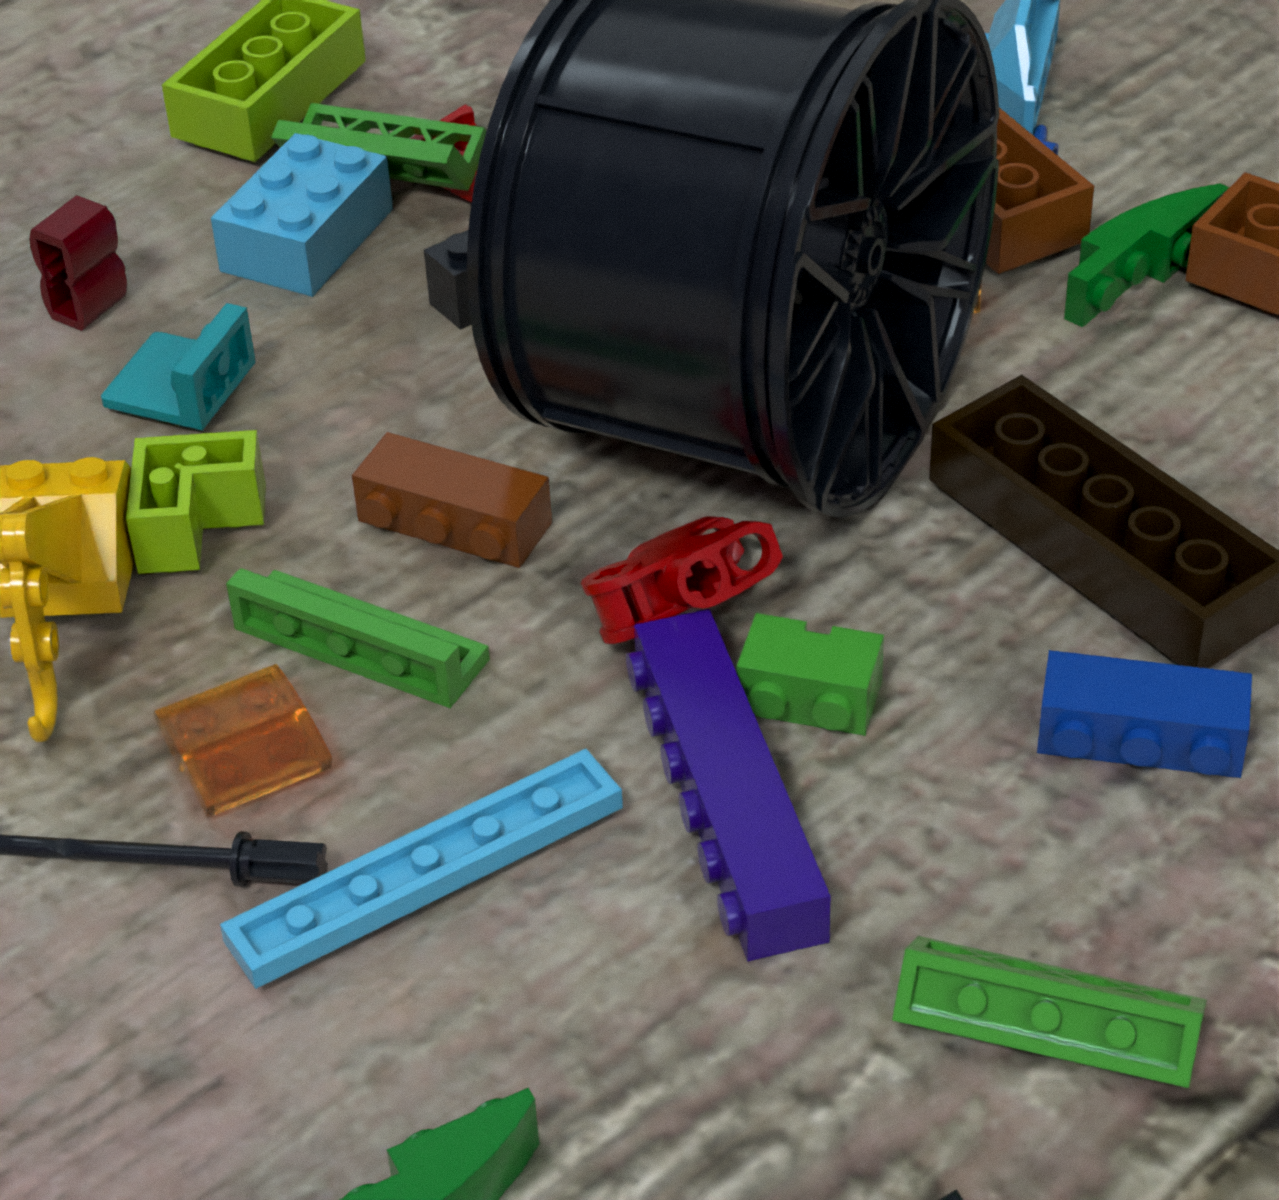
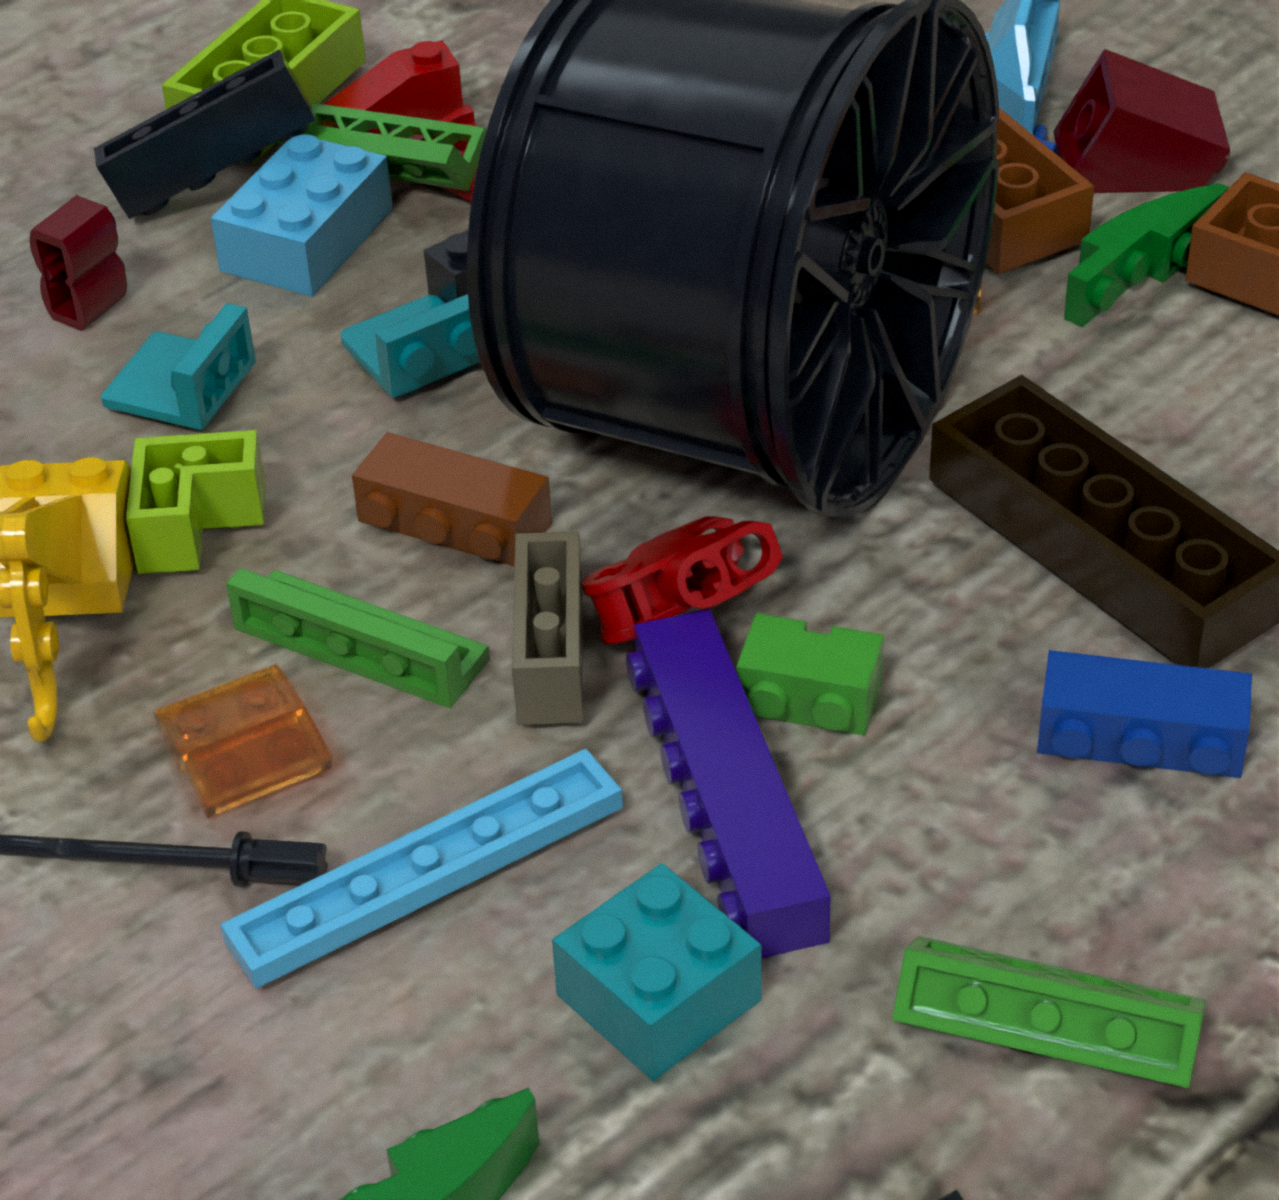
(204, 135): none -> black brick
(408, 83): none -> red slope
(414, 343): none -> teal bracket
(548, 628): none -> dark tan brick
(657, 970): none -> teal brick
(1141, 129): none -> dark red slope

